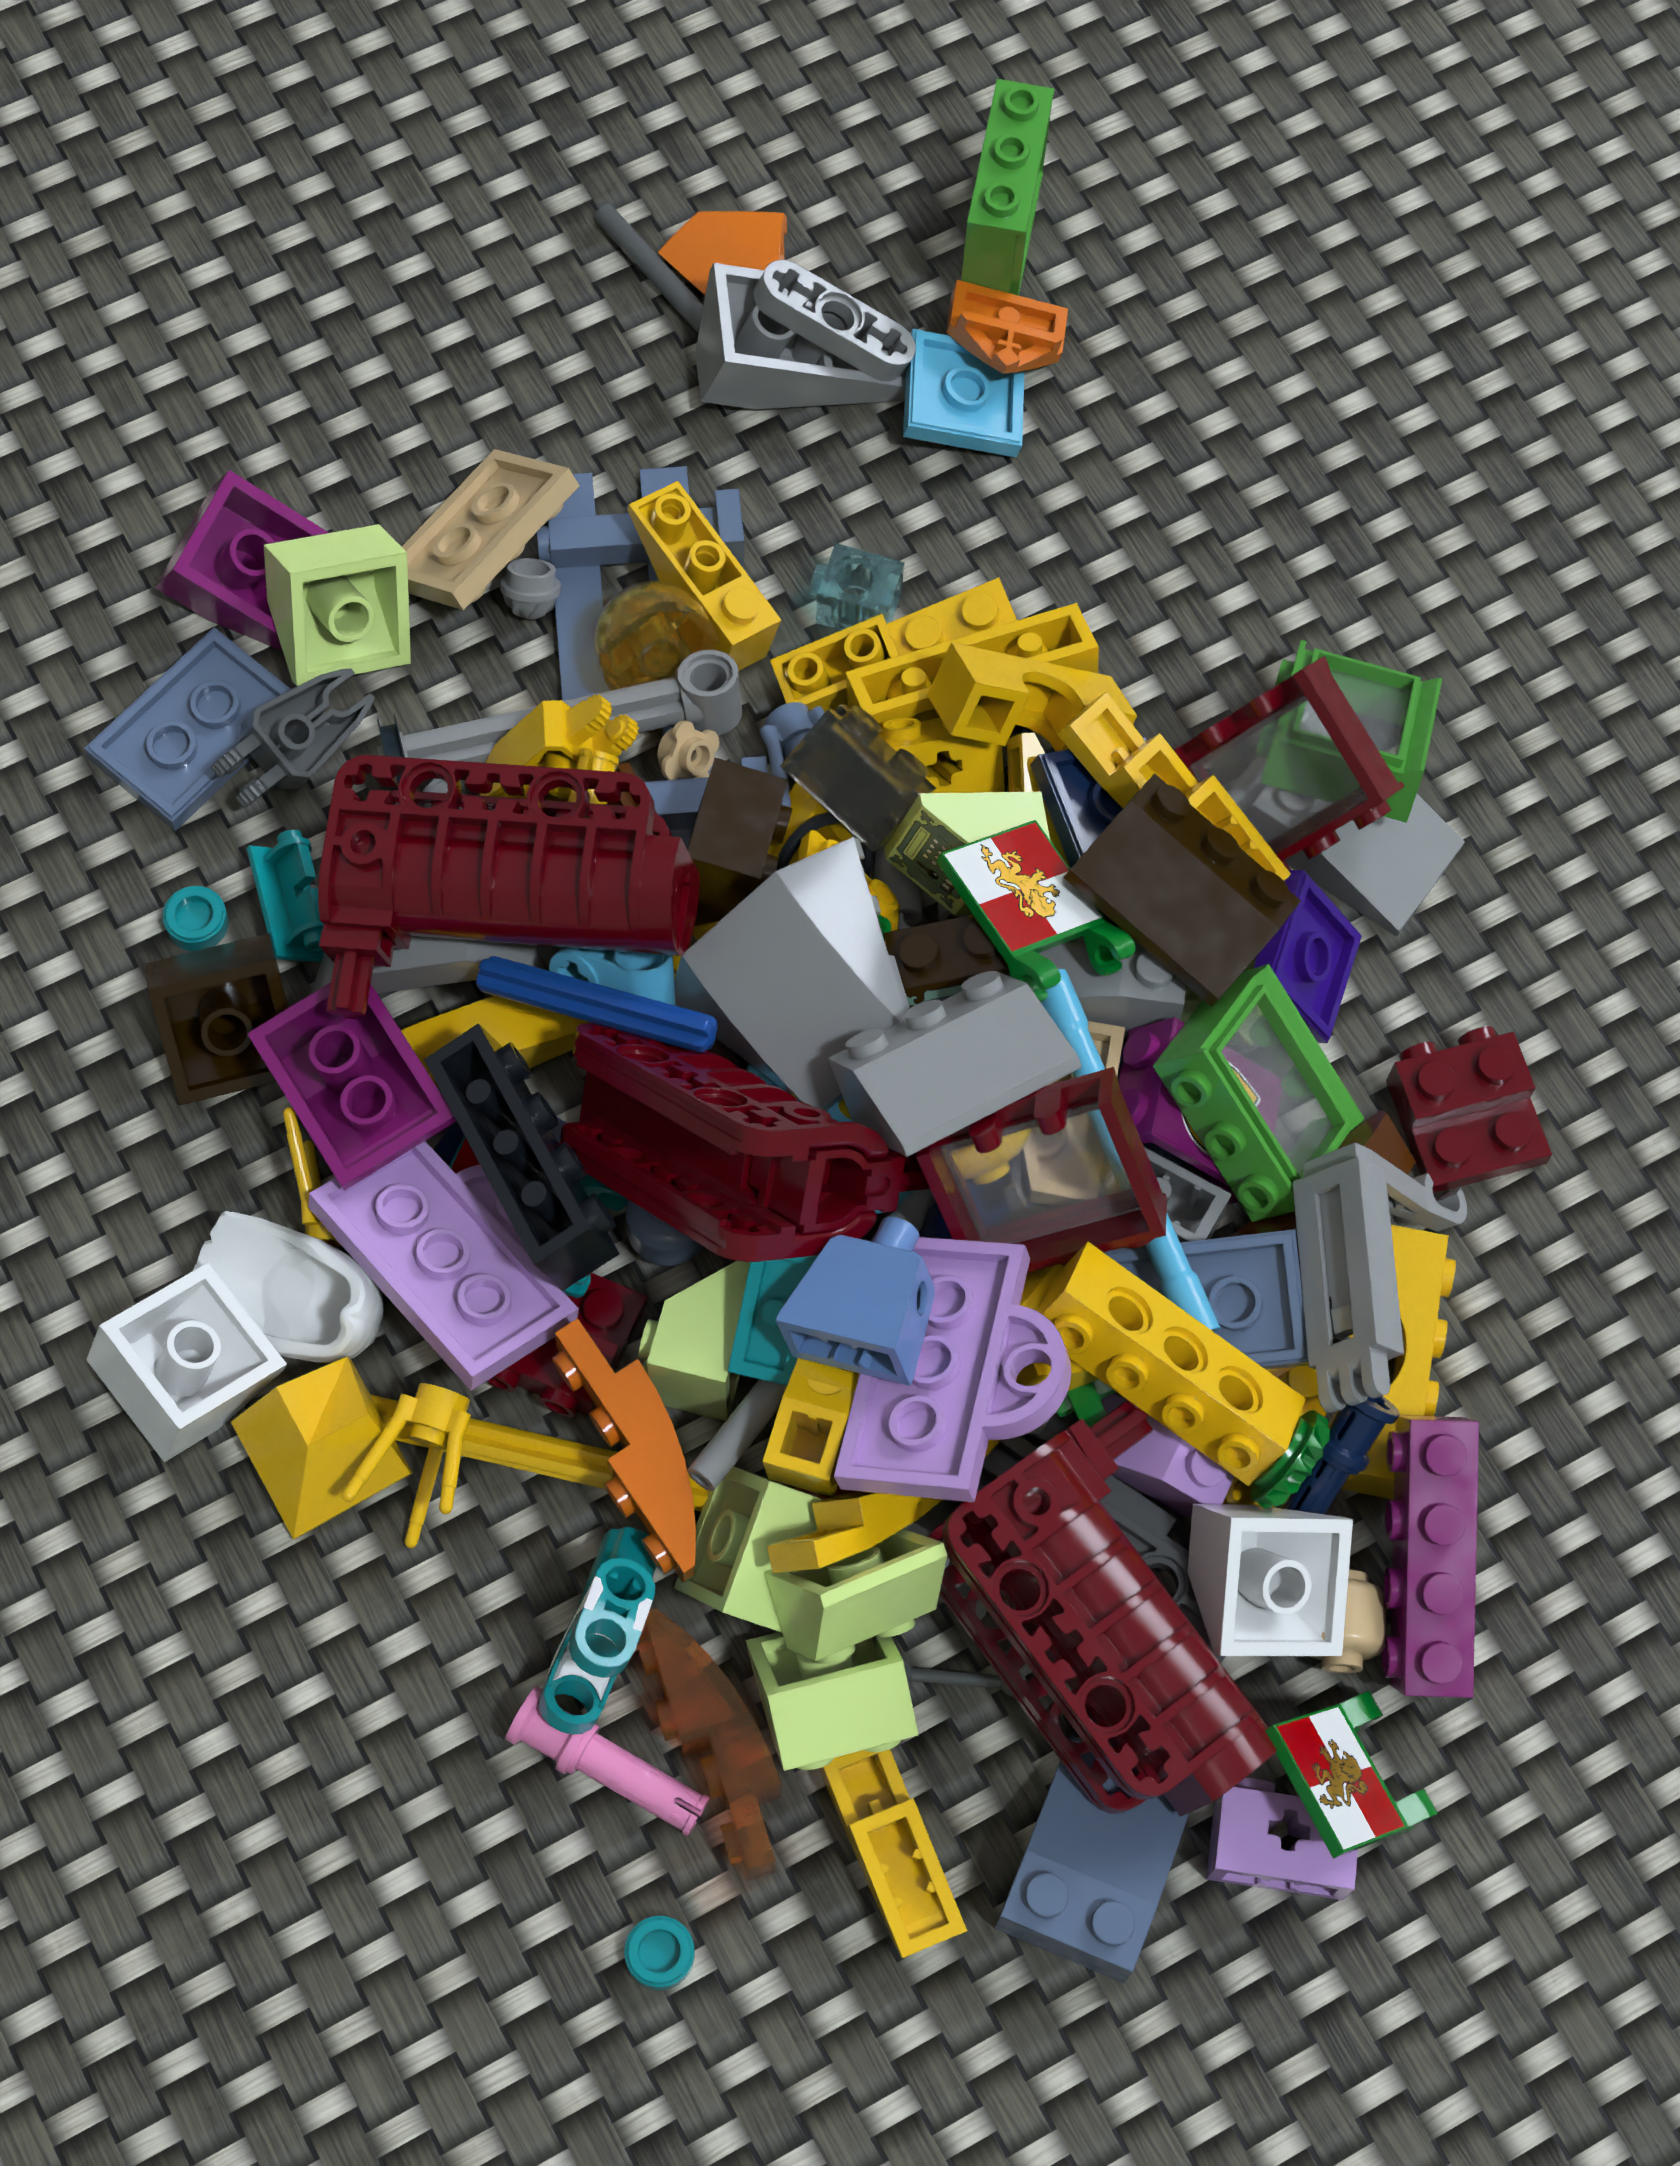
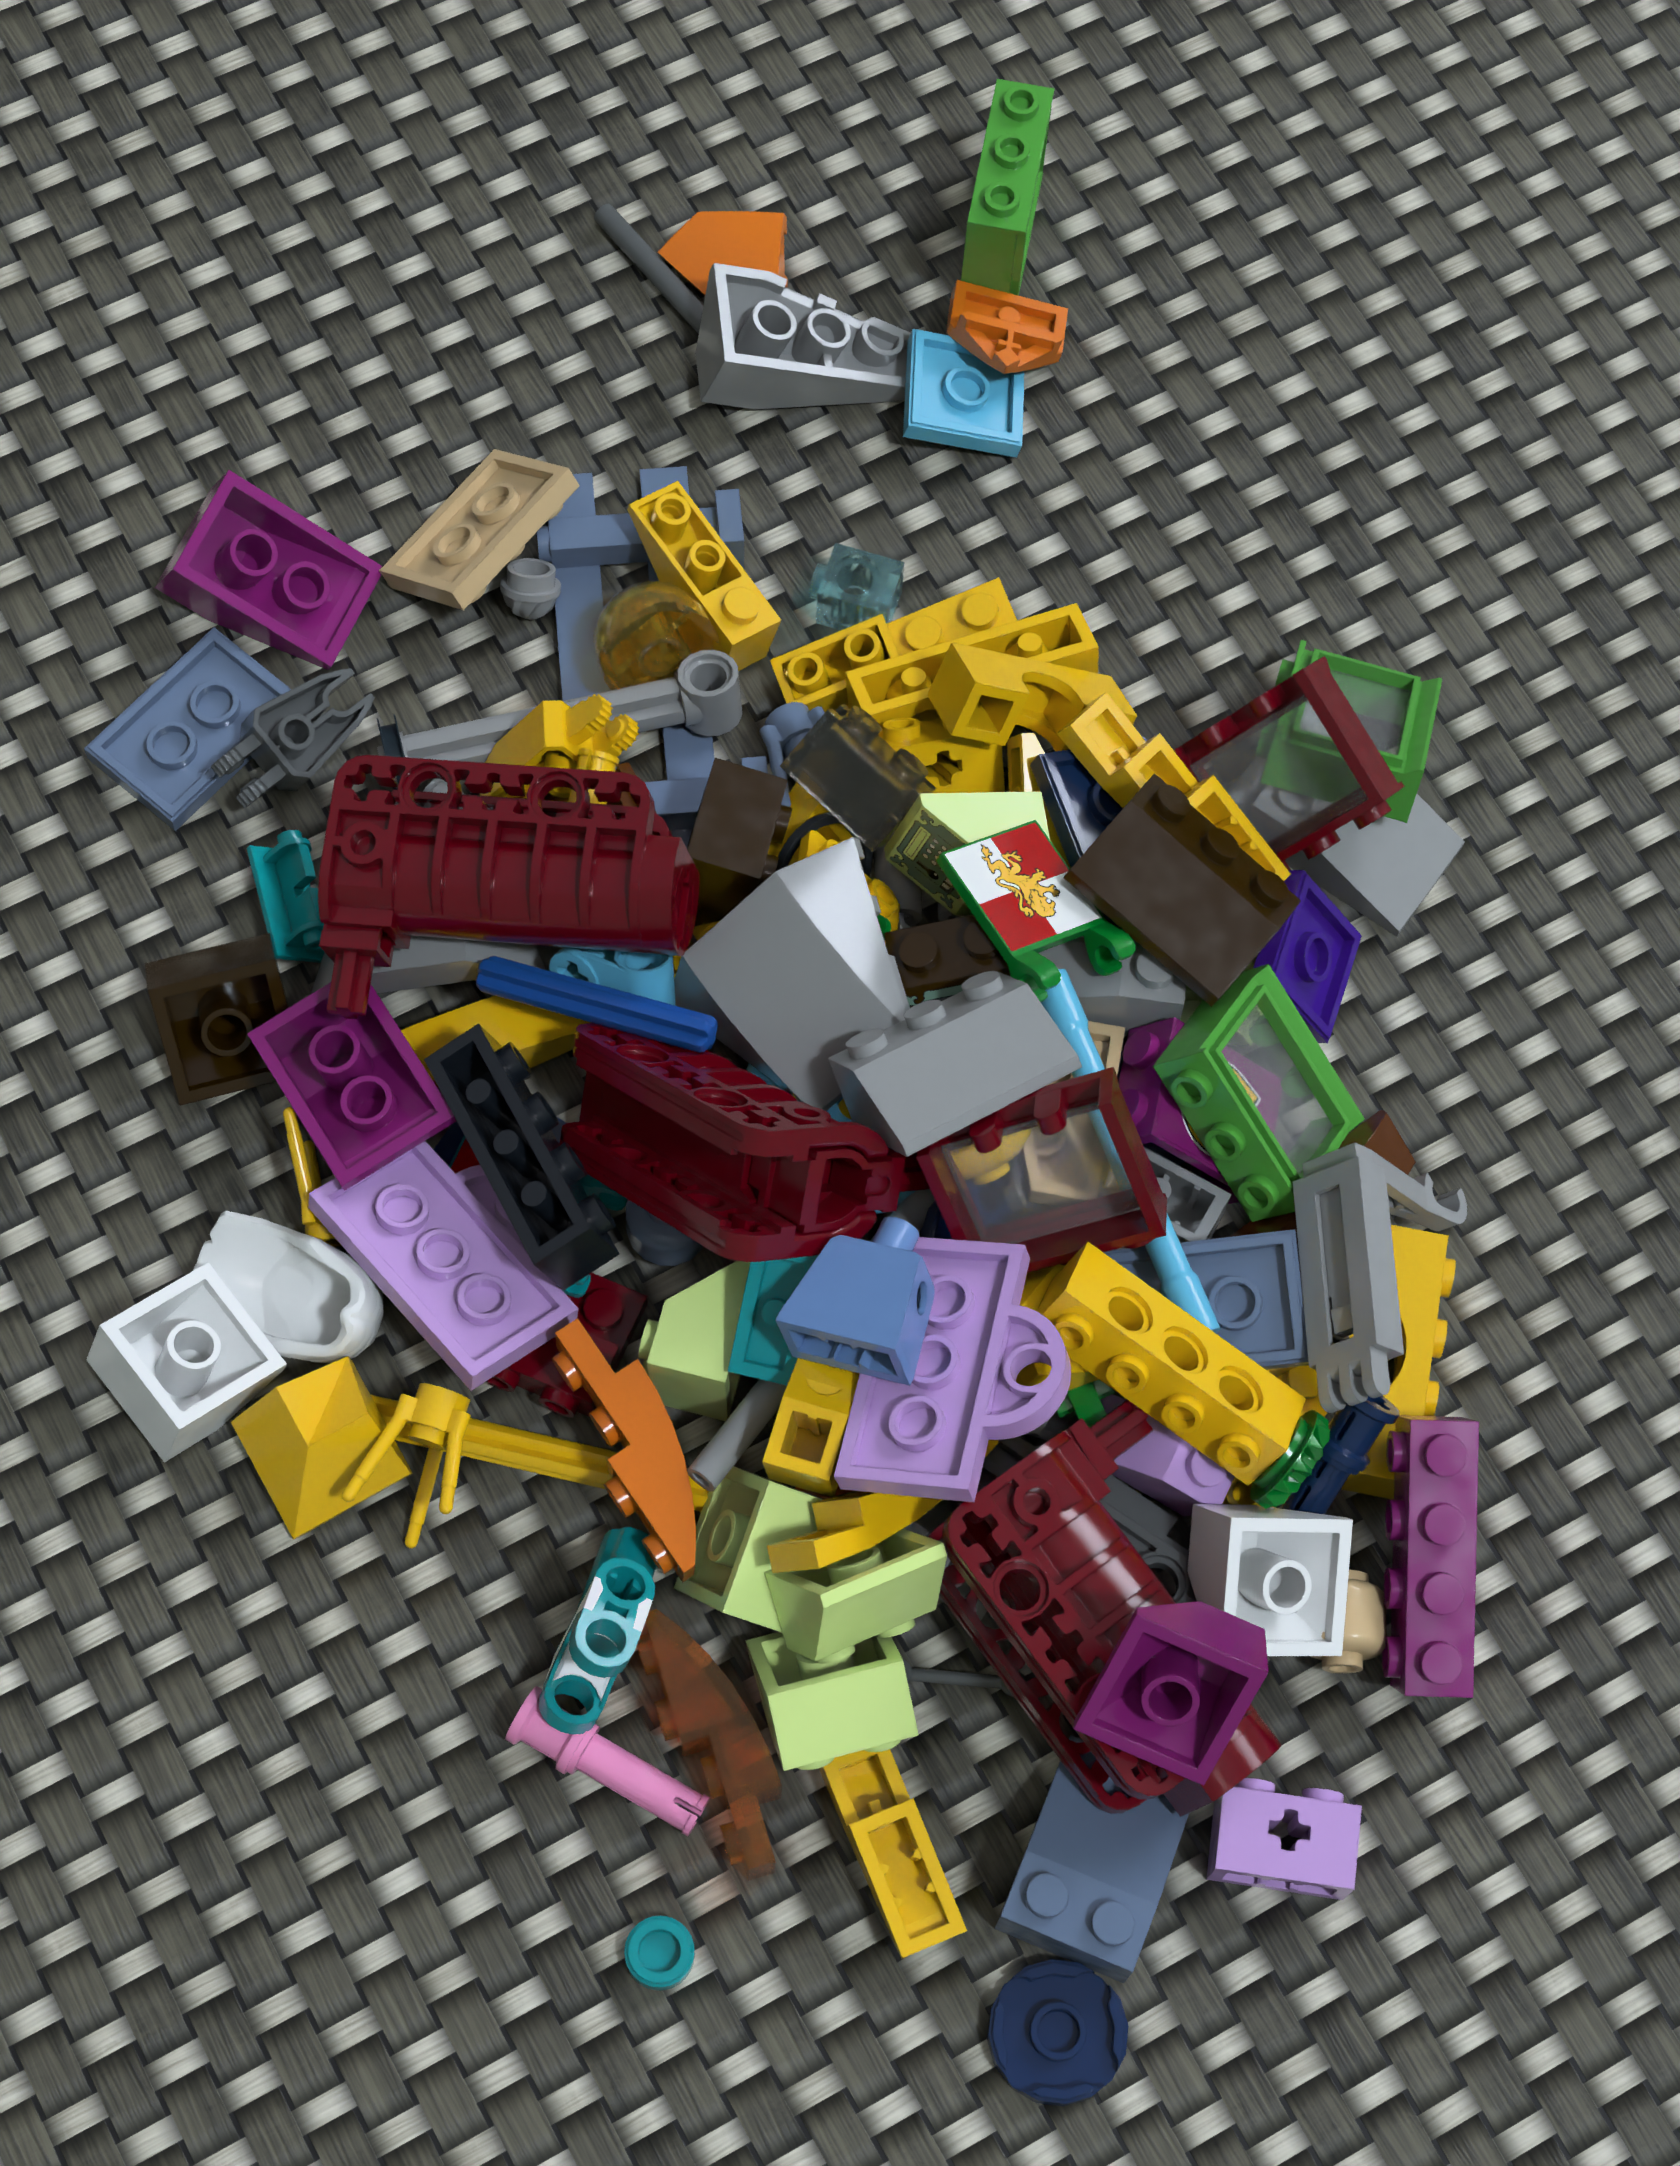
(195, 918): teal tile -> none
(339, 602): yellowish green slope -> none
(687, 752): tan plate -> none
(861, 354): light grey beam -> none
(1057, 2032): none -> dark blue tile
(1177, 1686): none -> magenta slope
(1341, 1780): flag -> none
(1468, 1109): dark red plate -> none

